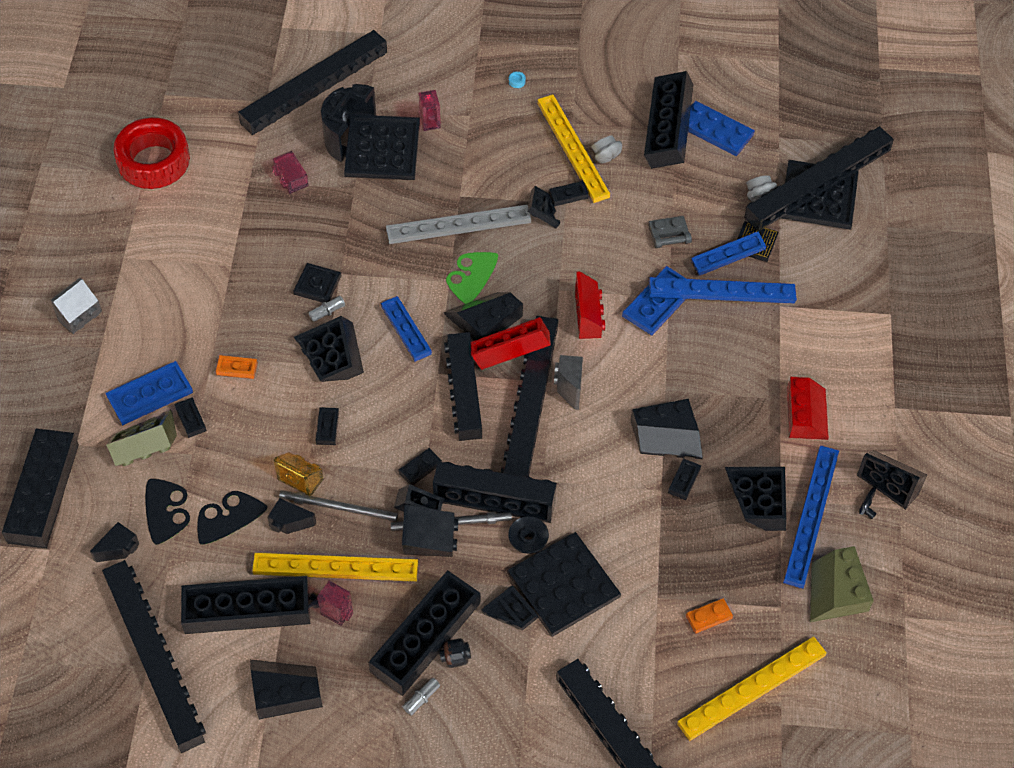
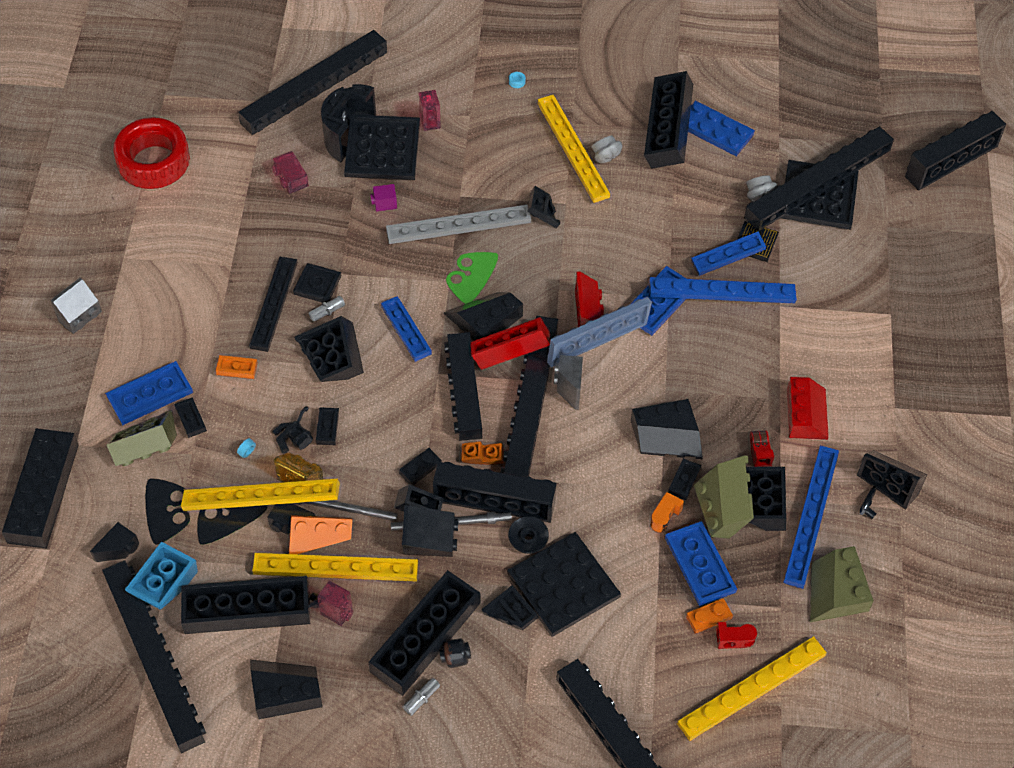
(163, 576): none -> dark azure slope
(246, 448): none -> medium azure tile
(260, 494): none -> yellow plate
(273, 304): none -> black tile
(298, 435): none -> black piece
(317, 532): none -> orange wing
(384, 197): none -> magenta brick
(482, 454): none -> orange slope
(568, 193): black plate -> none
(600, 331): none -> sand blue plate
(664, 511): none -> orange leg
(667, 228): dark grey plate -> none
(700, 563): none -> blue plate
(726, 498): none -> olive wedge
(735, 636): none -> red leg
(761, 448): none -> red leg
(955, 150): none -> black brick

